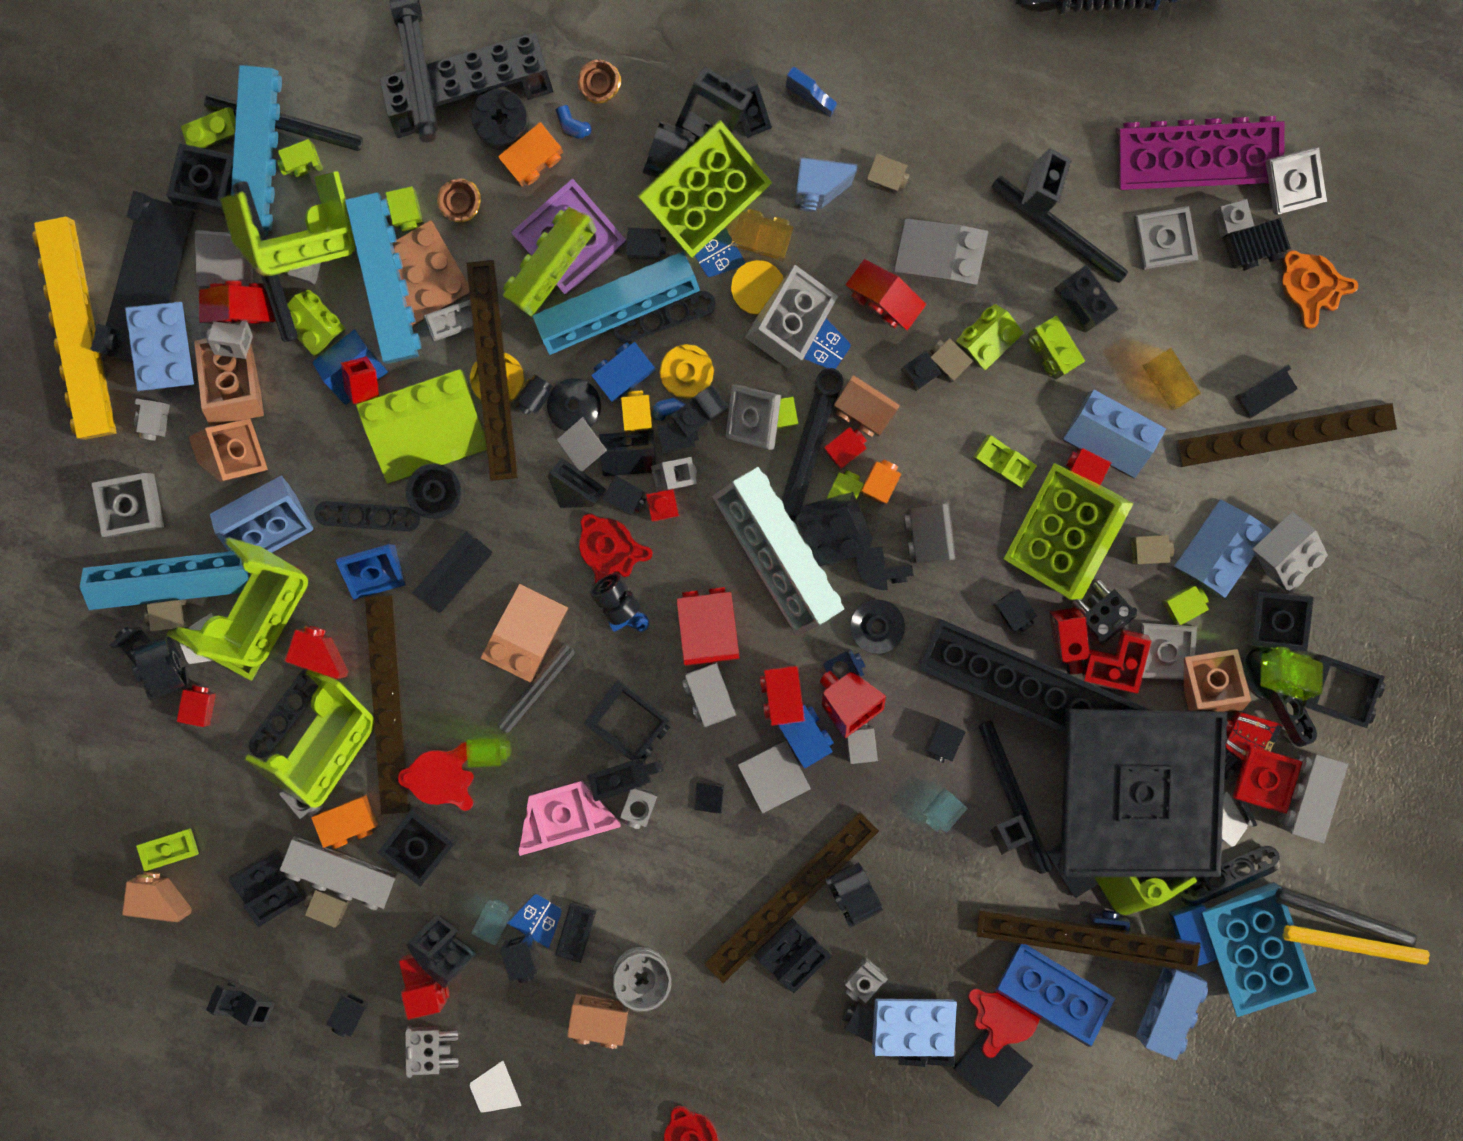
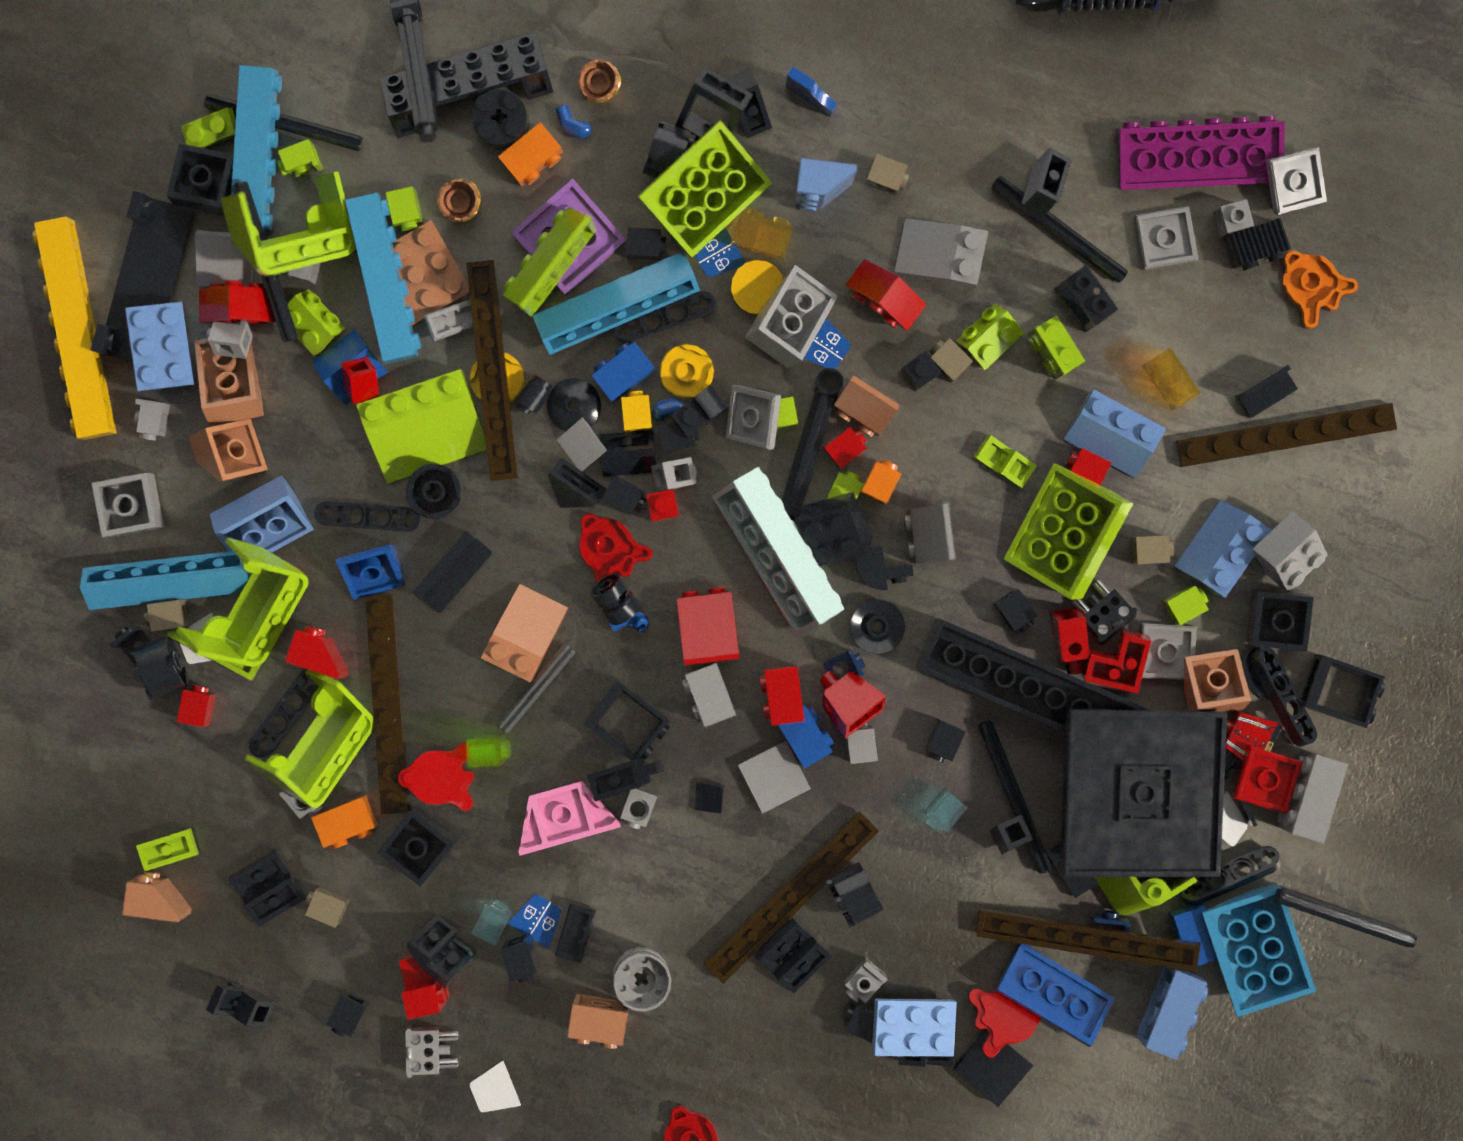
(338, 872): light grey brick -> none
(1291, 673): clear neon green brick -> none
(1356, 945): yellow axle -> none

